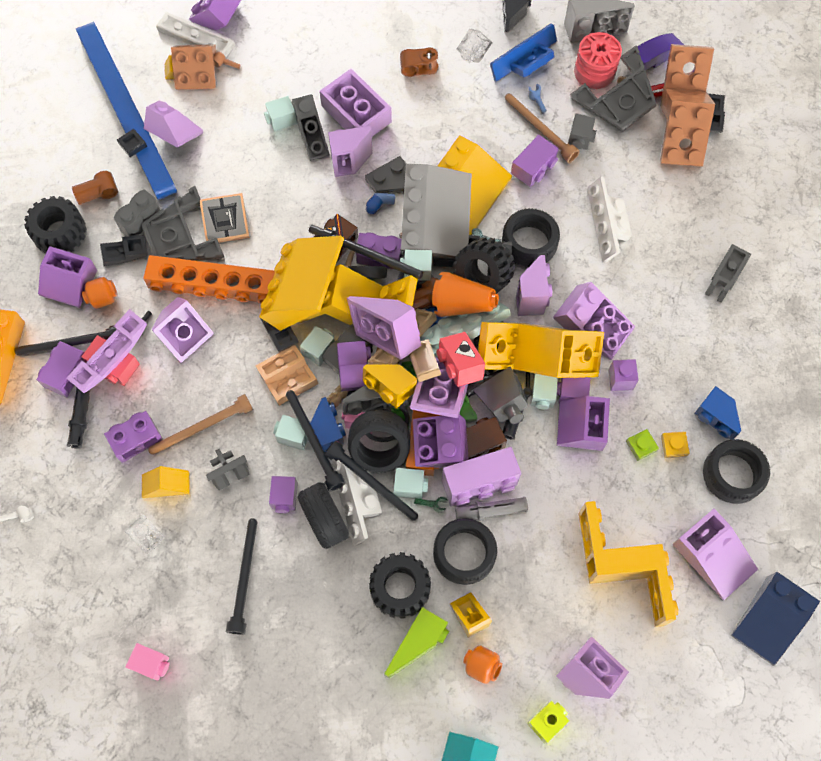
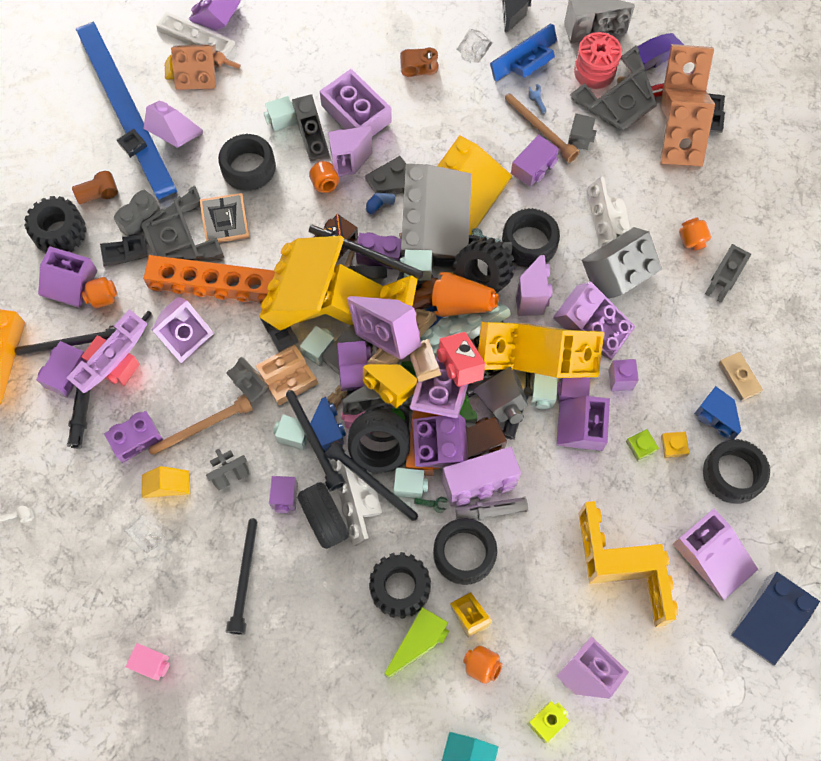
(241, 145): none -> black tyre
(247, 379): none -> dark grey hips
(324, 177): none -> orange head
(623, 263): none -> brick
(694, 234): none -> orange head
(740, 376): none -> tan plate

